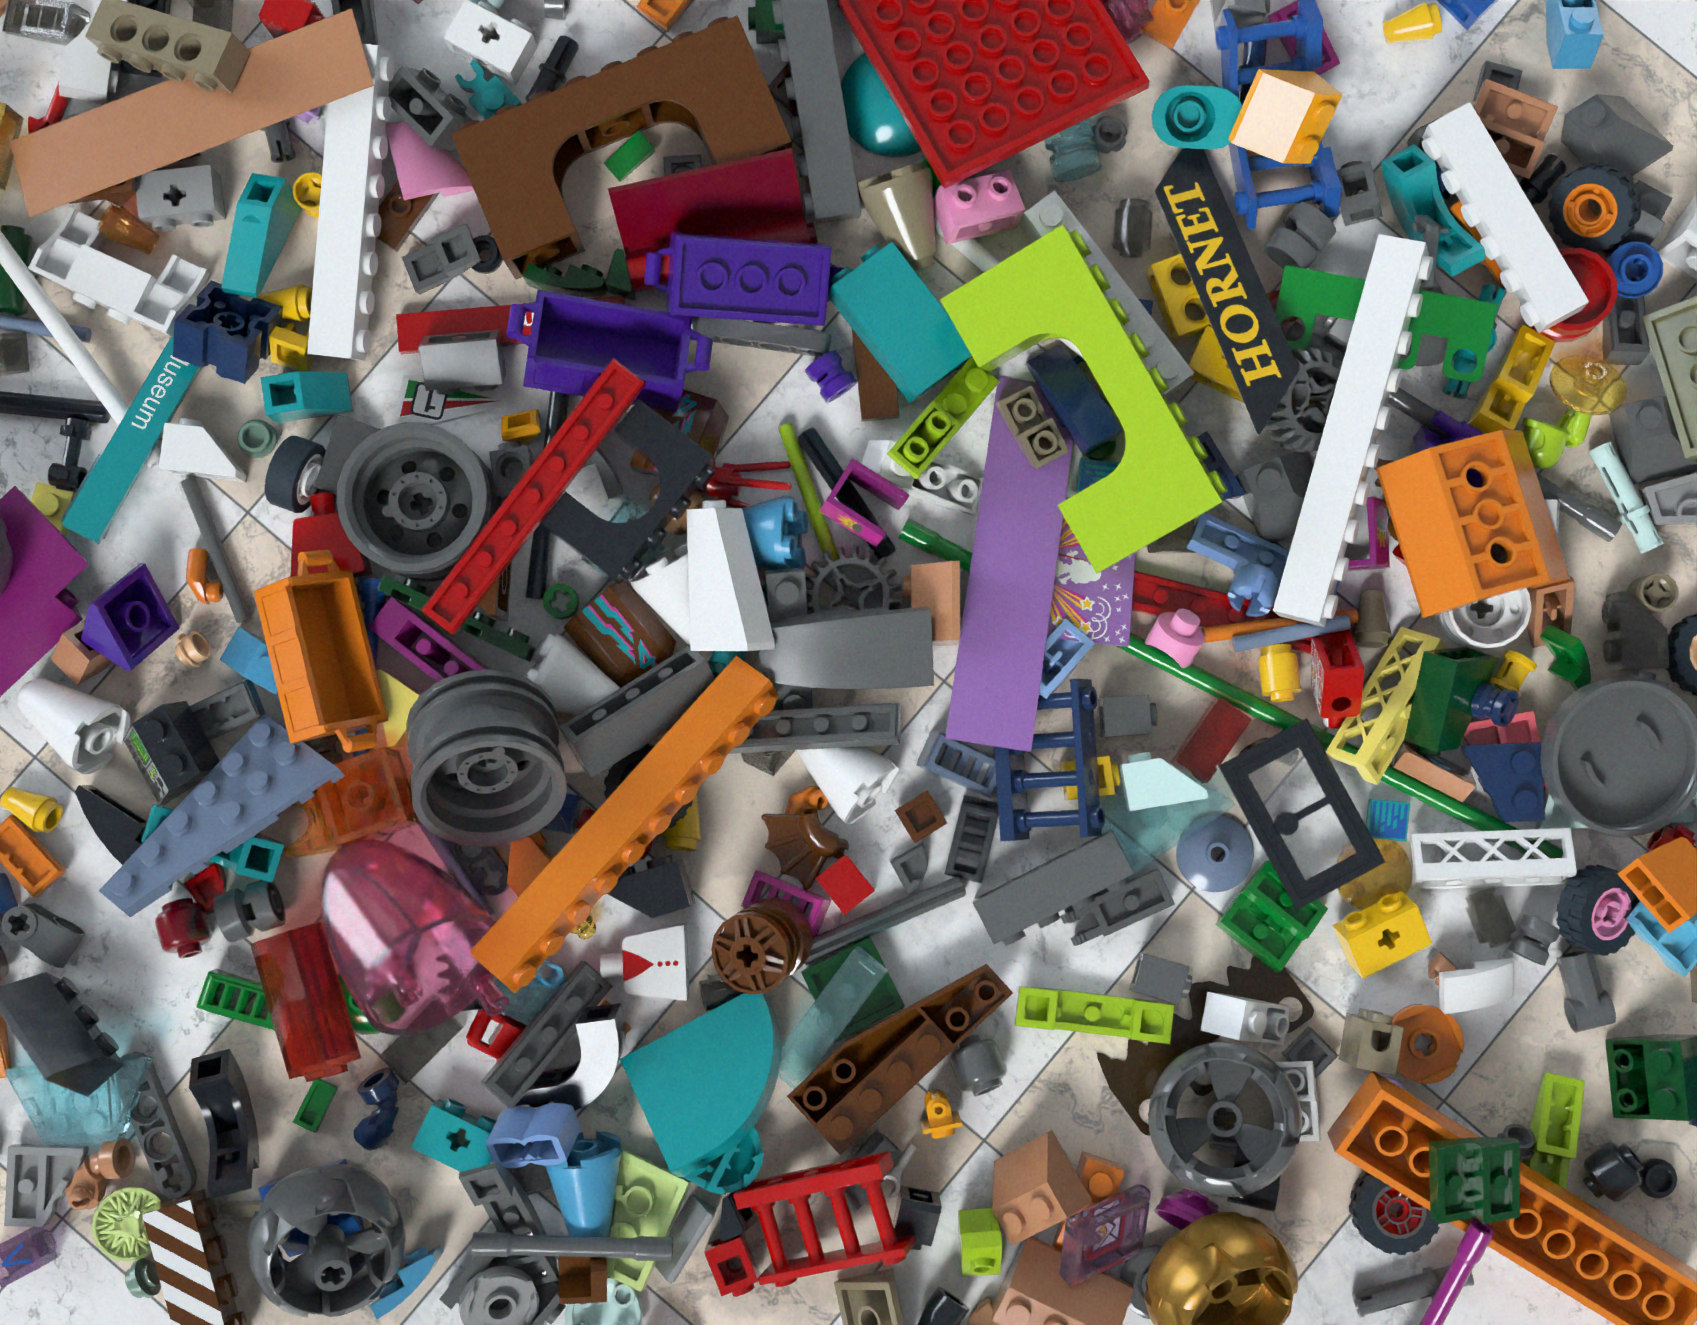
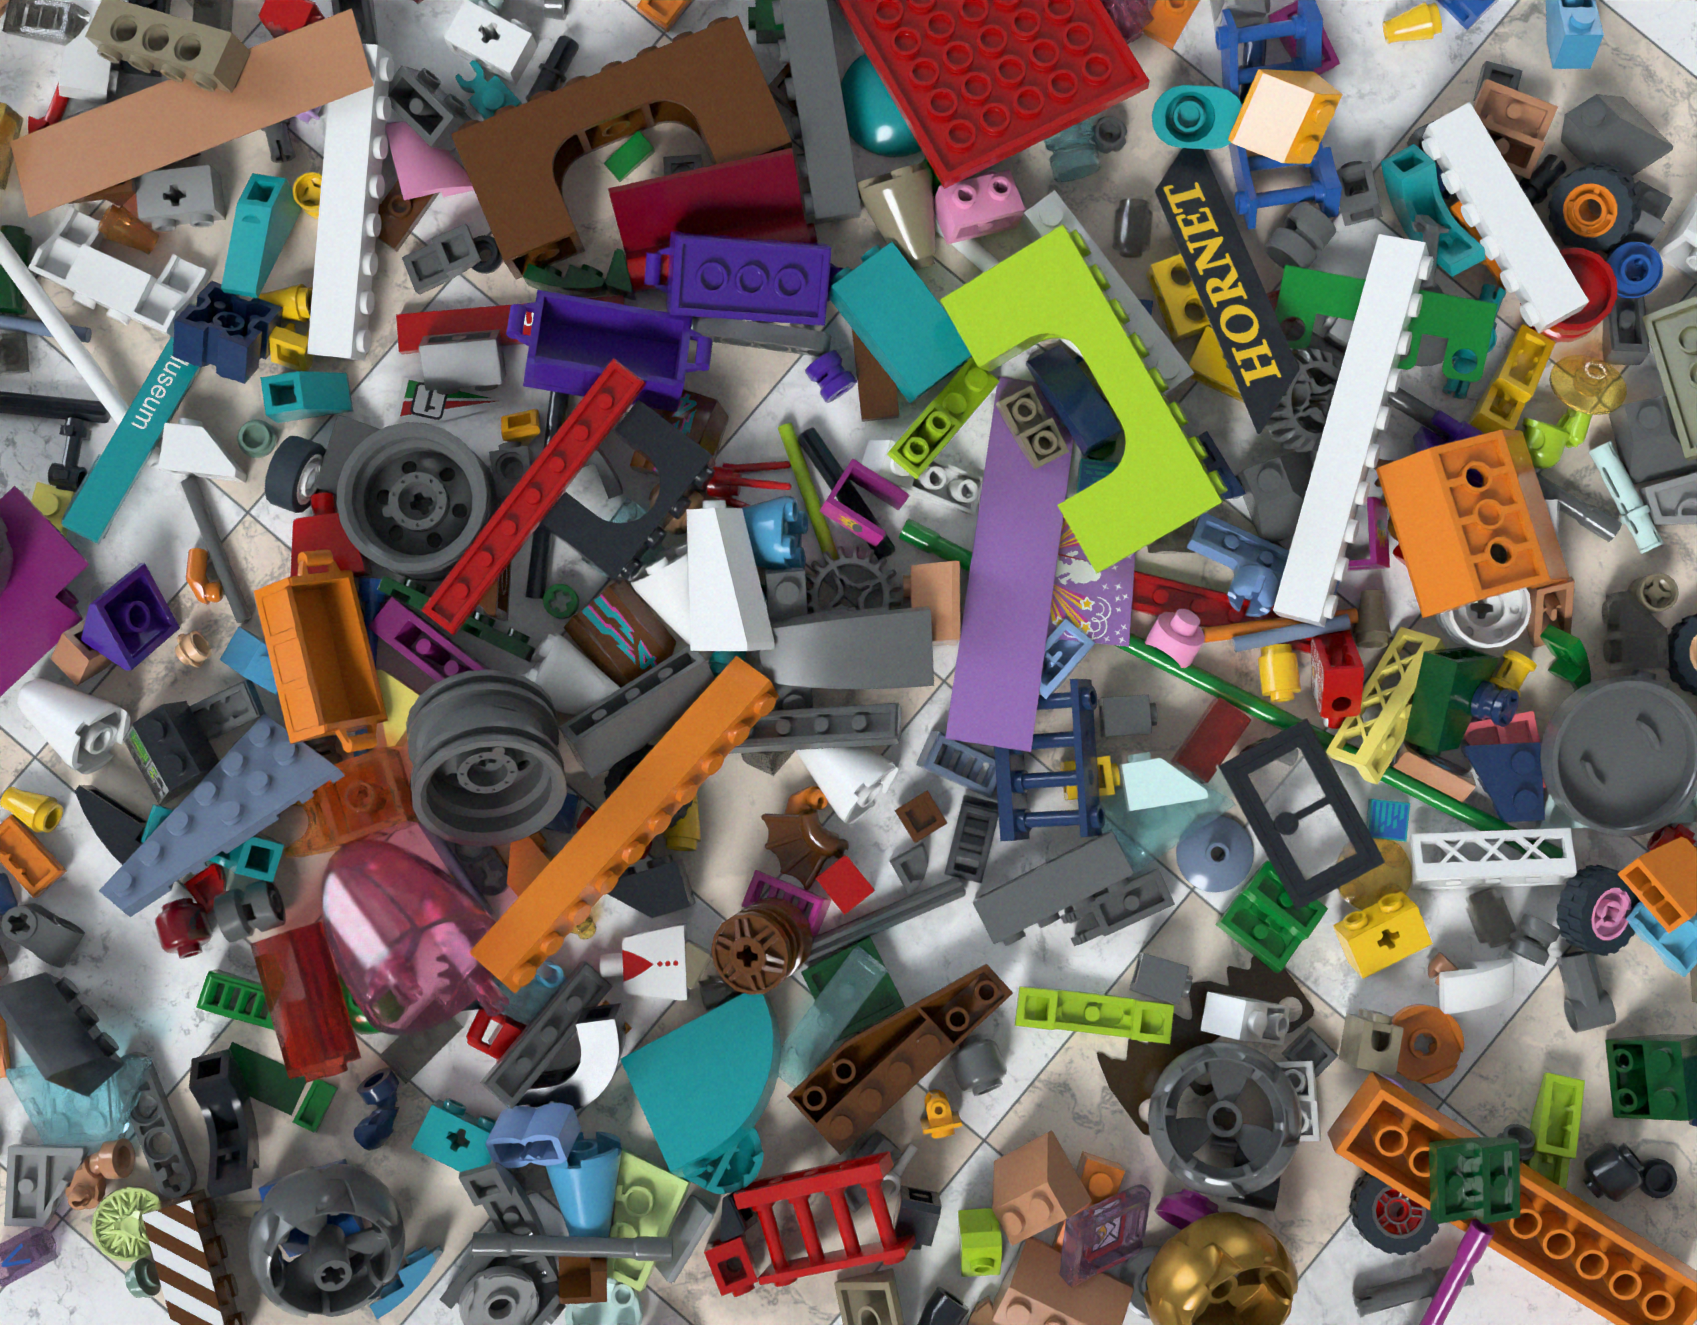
(268, 1079): none -> dark green sticker
(696, 962): none -> dark tan slope

